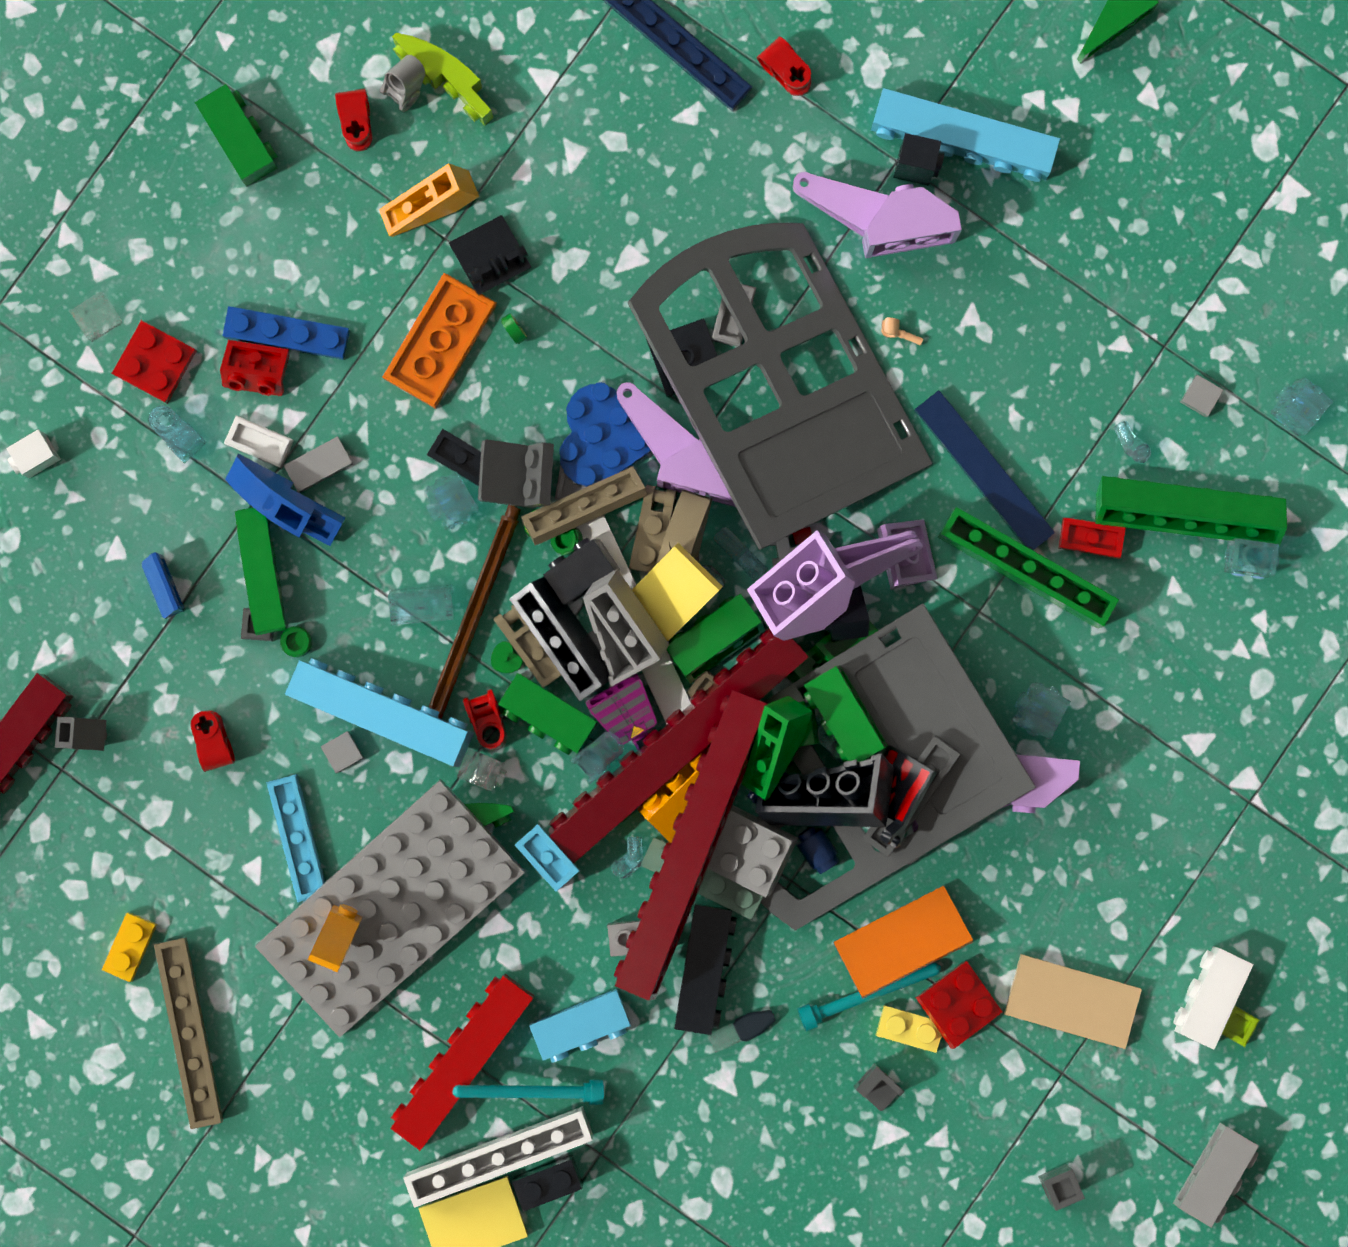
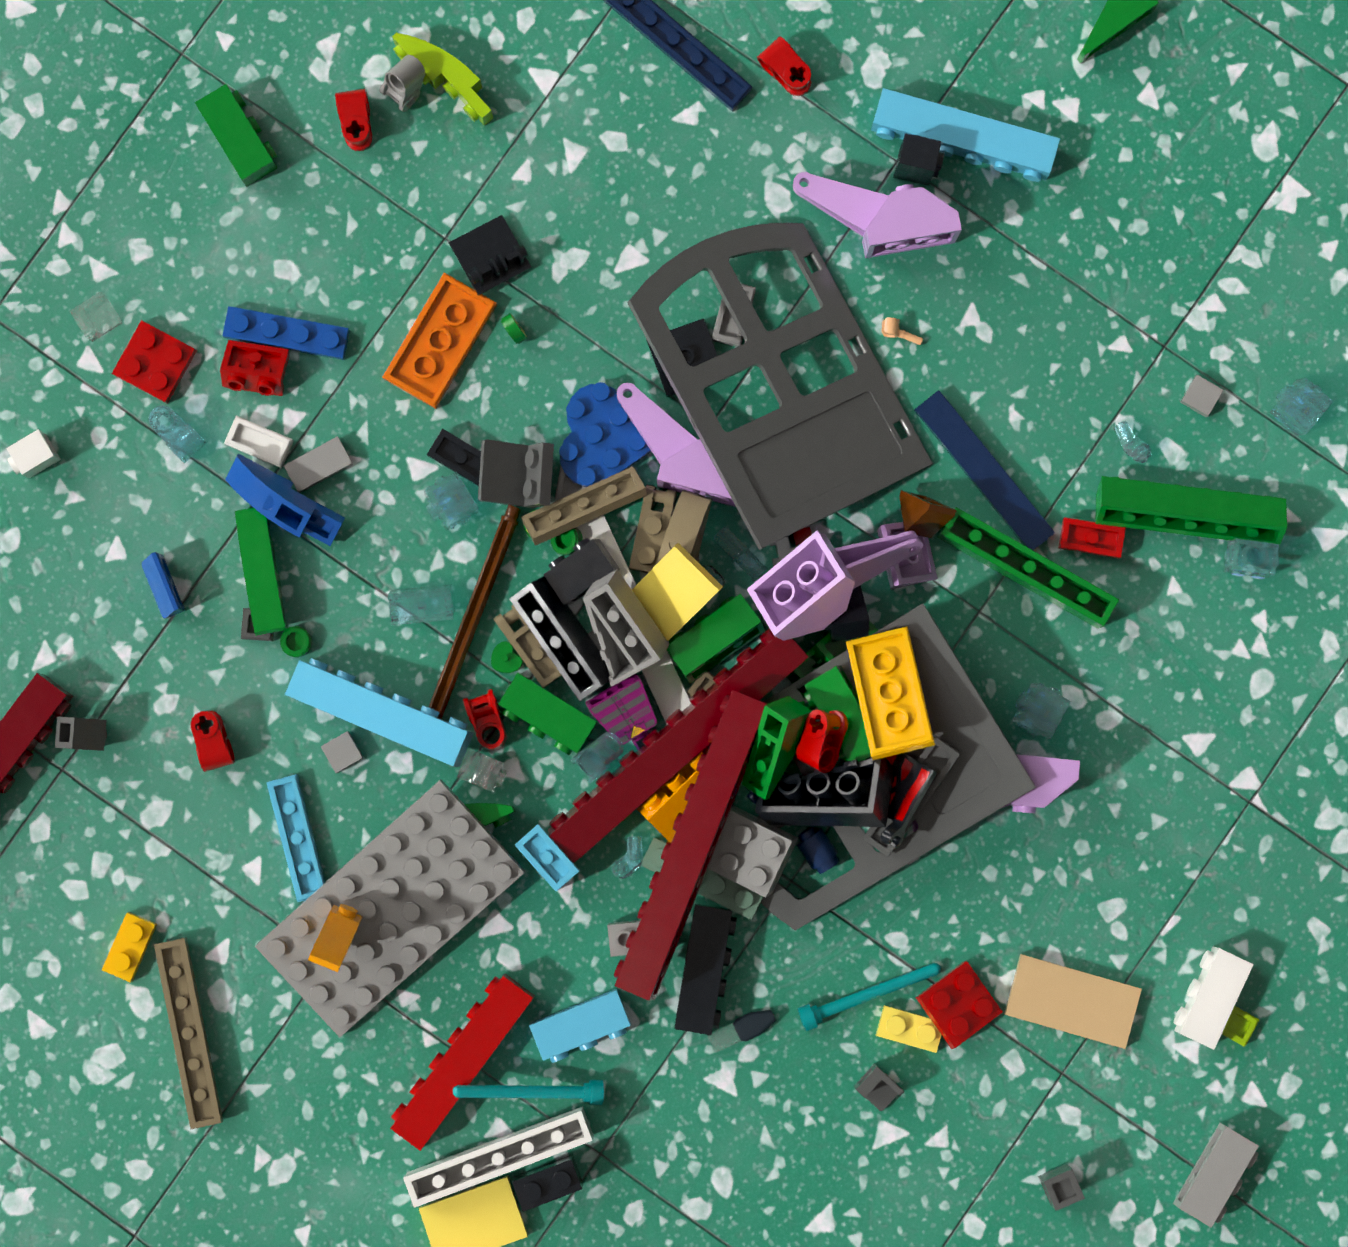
(429, 200): light orange slope -> none
(820, 742): none -> red piece
(890, 693): none -> yellow tile
(903, 942): orange tile -> none
(924, 514): none -> reddish brown slope

